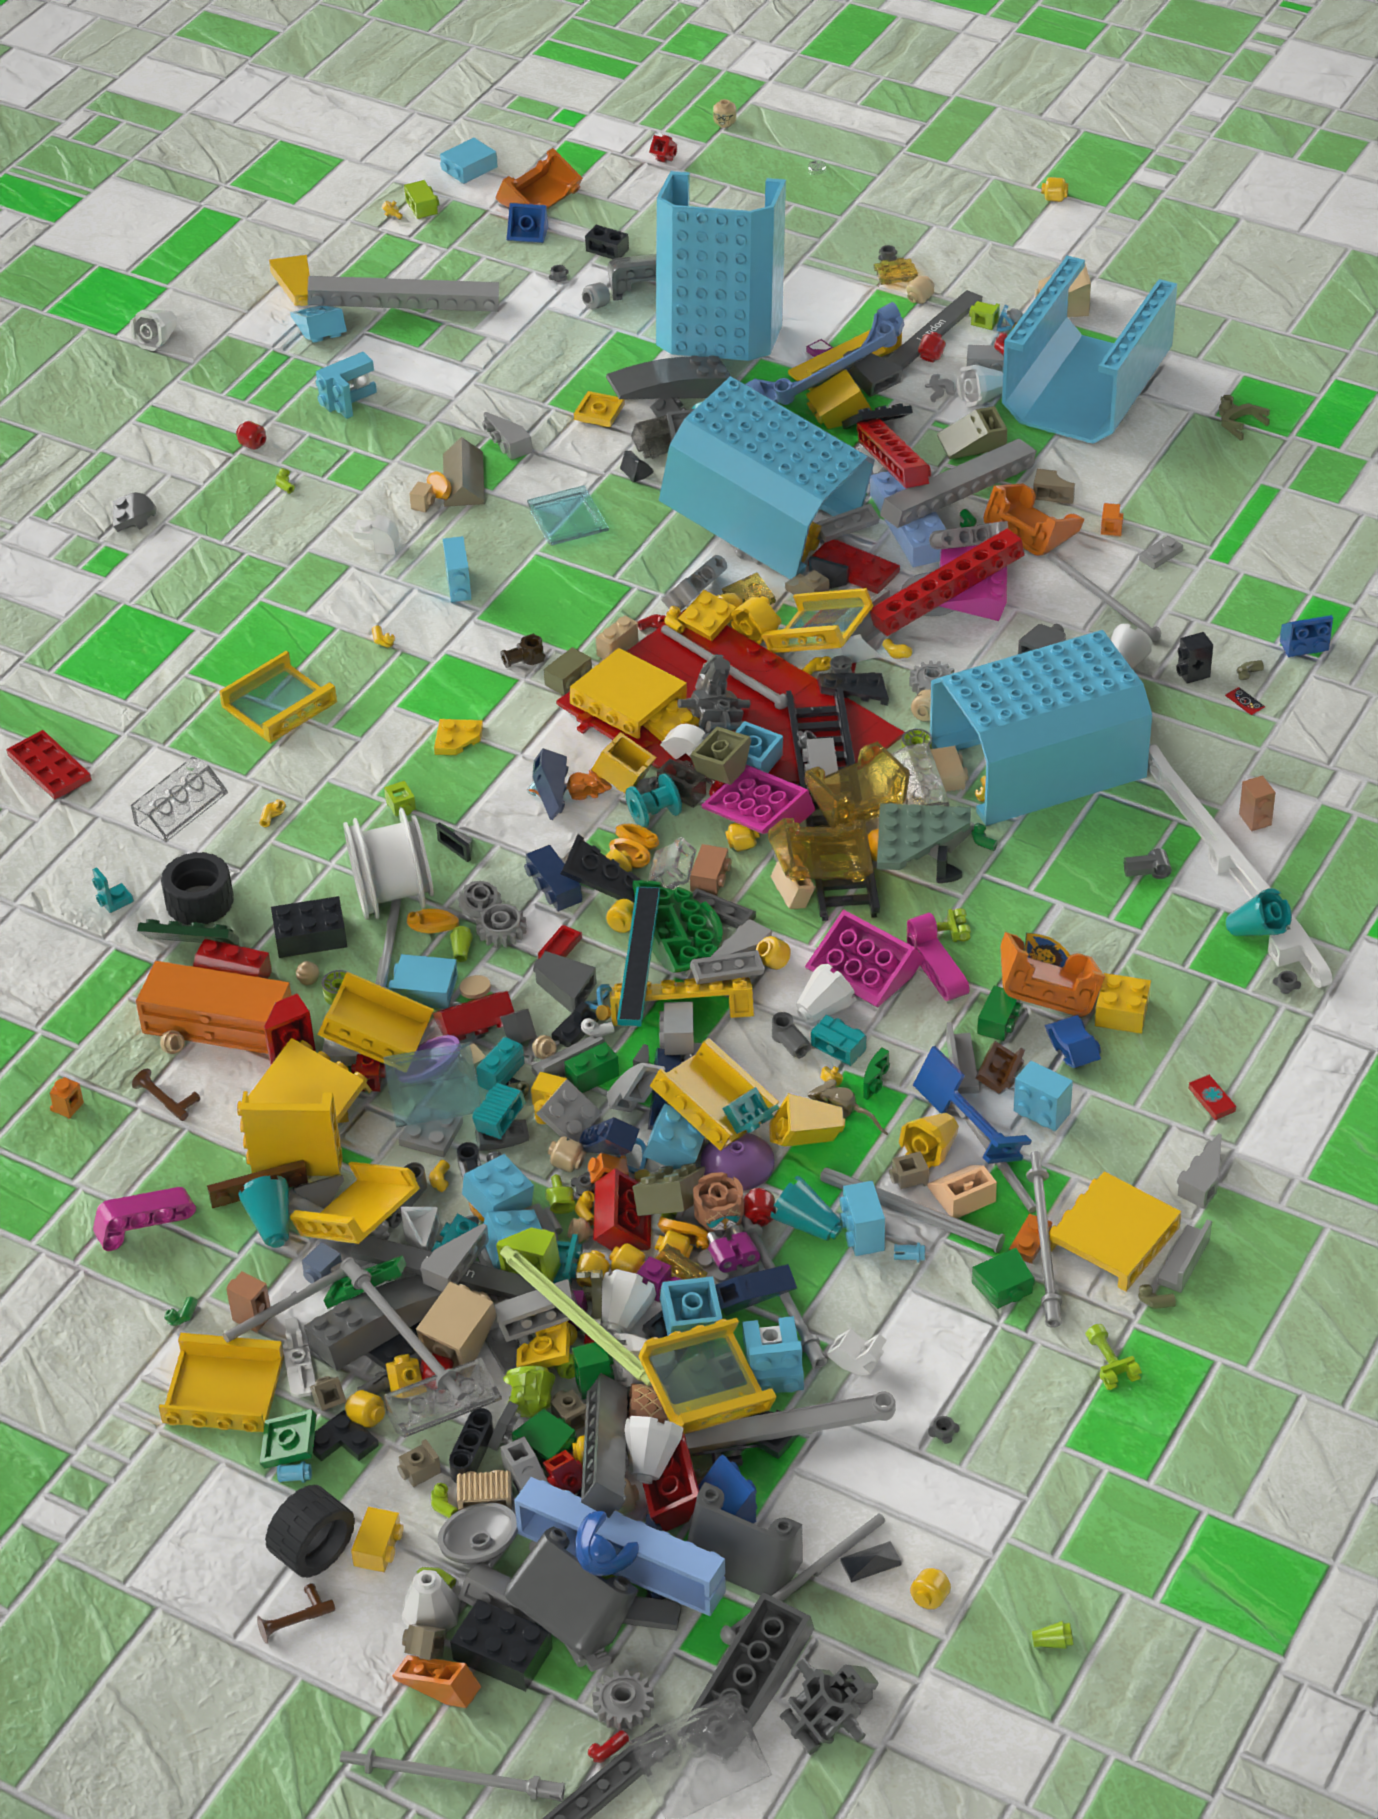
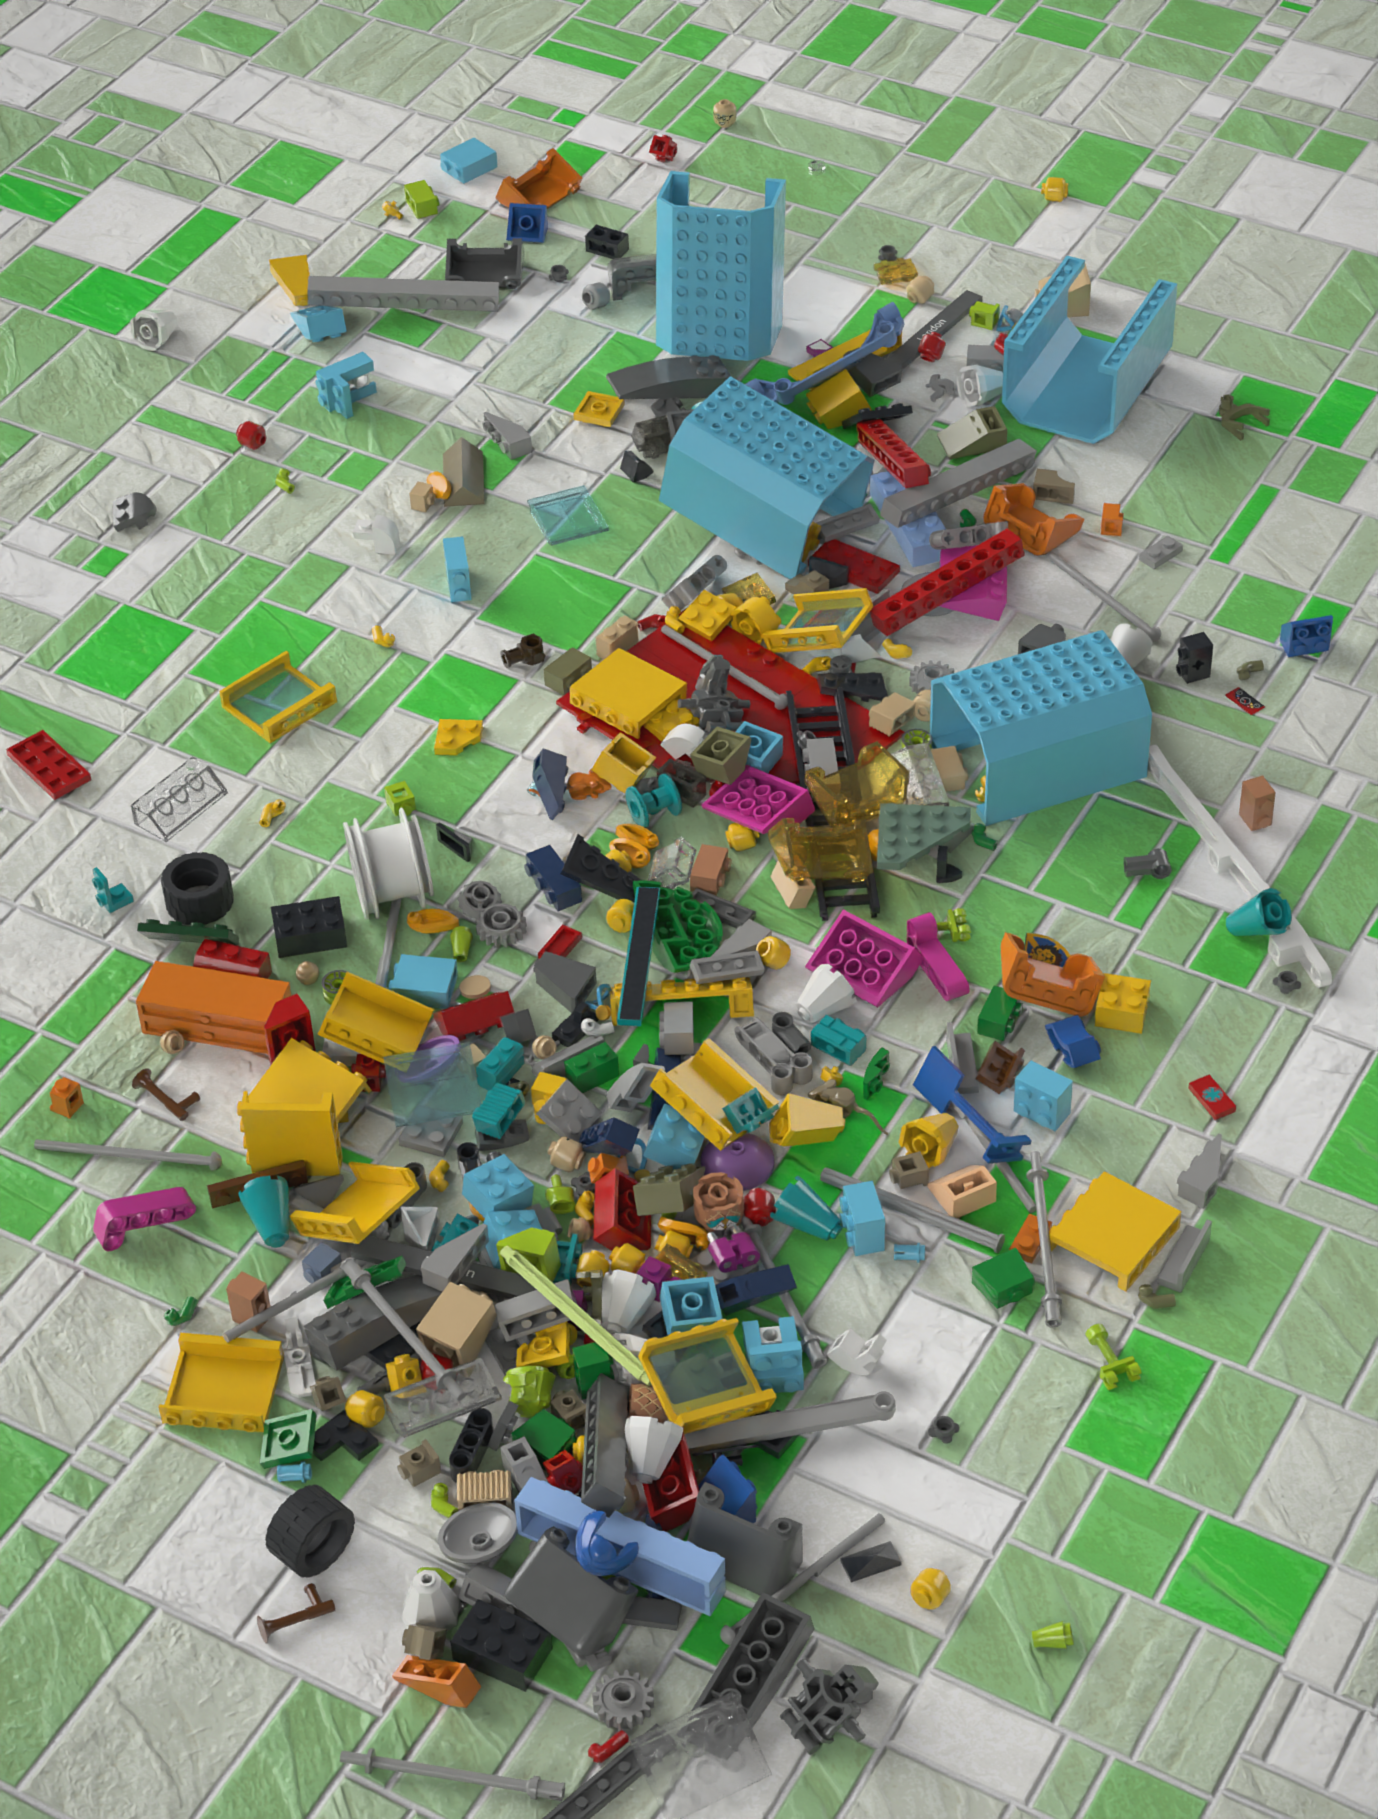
(213, 1161): none -> light grey bar
(377, 1539): yellow brick -> none
(485, 264): none -> dark grey windscreen
(775, 1056): none -> light grey piece
(891, 713): none -> tan brick

